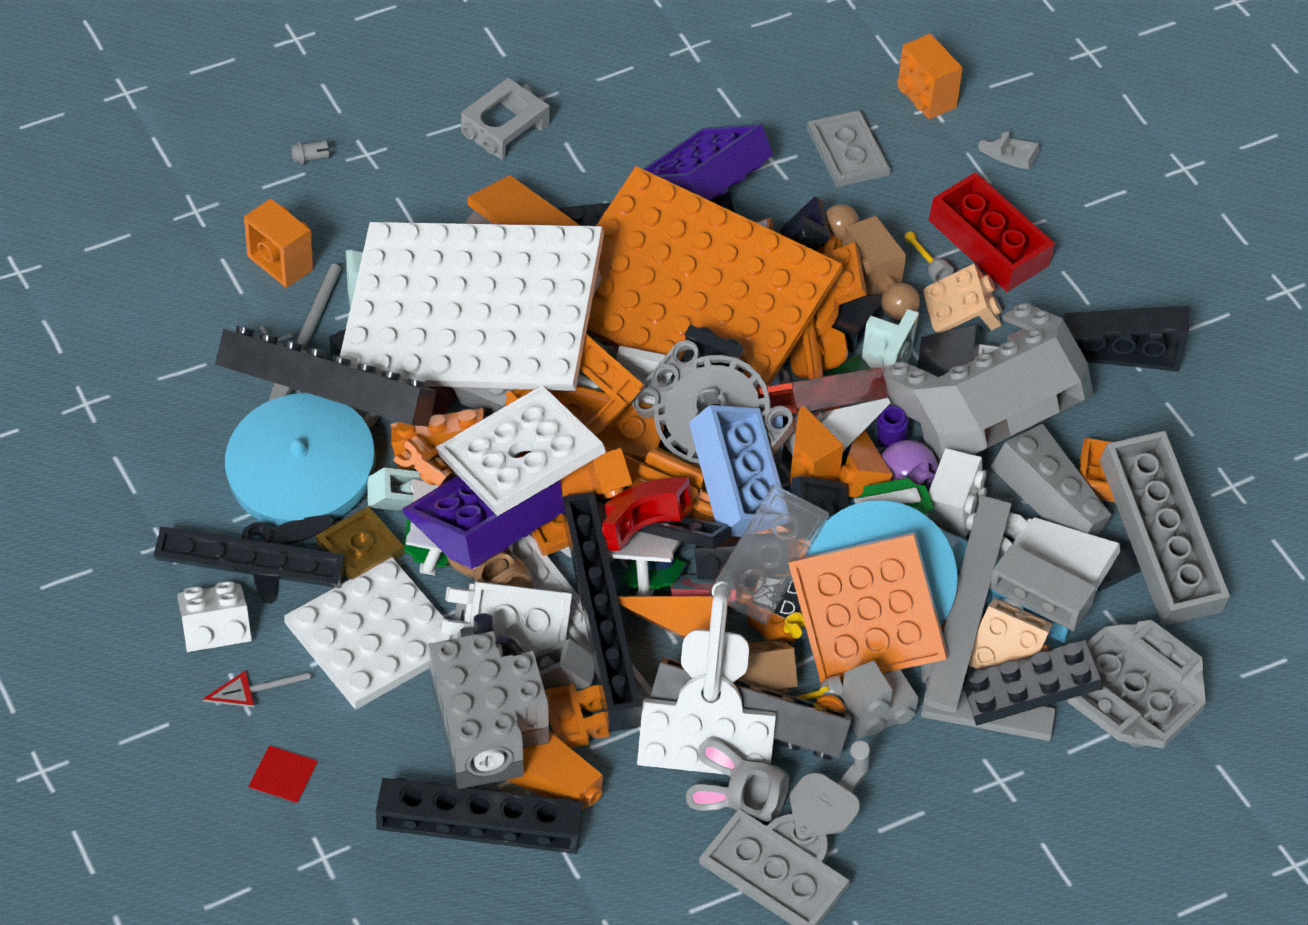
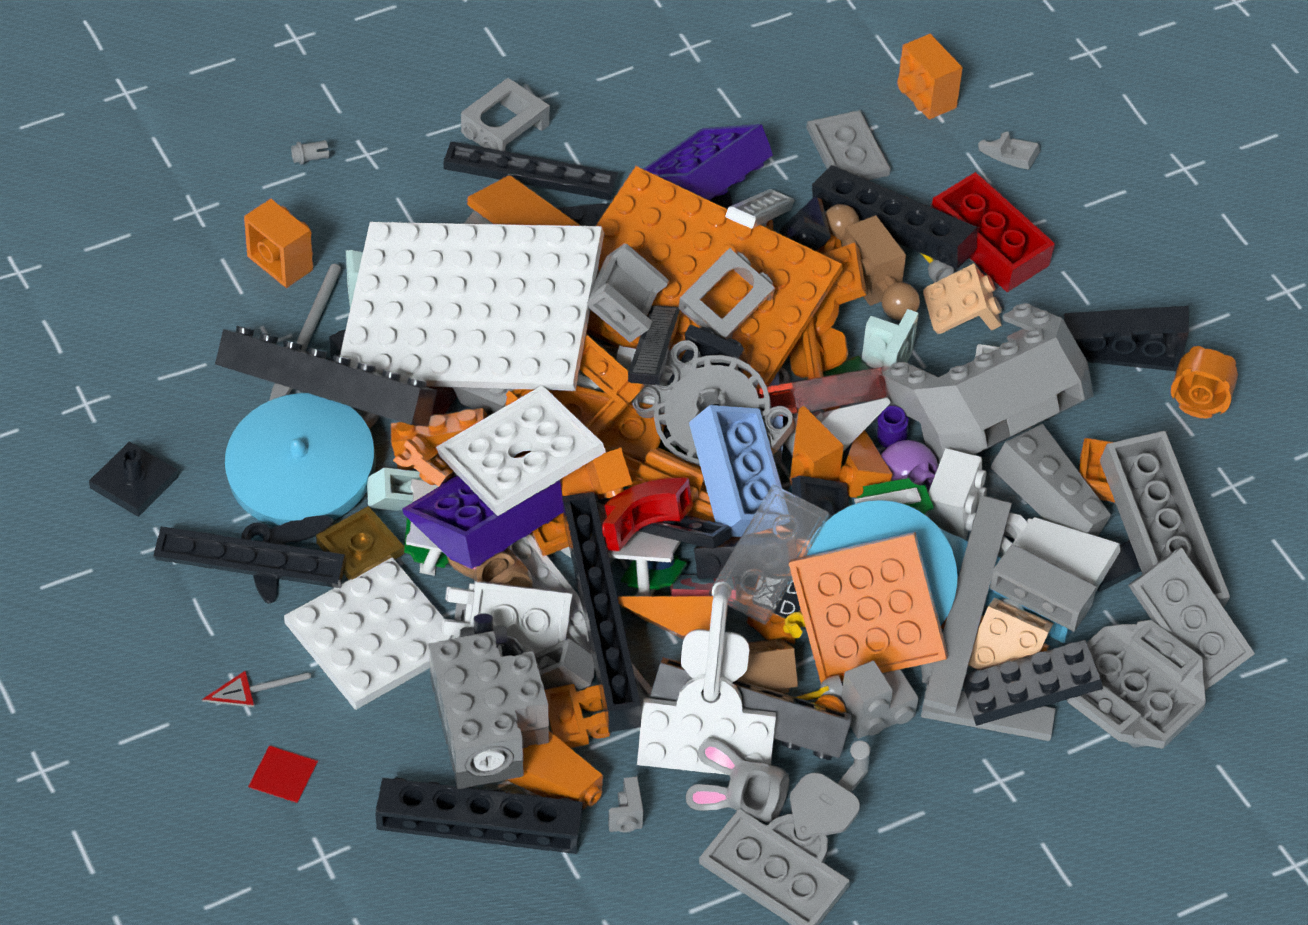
(133, 479): none -> black tile
(214, 616): white bracket -> none
(531, 170): none -> black plate
(626, 292): none -> light grey panel
(630, 810): none -> light grey bracket
(654, 346): none -> tile
(703, 316): none -> light grey panel
(760, 208): none -> white tile
(854, 316): black slope -> none
(905, 219): none -> black brick
(948, 349): black tile -> none
(1189, 610): none -> light grey plate
(1204, 382): none -> orange brick

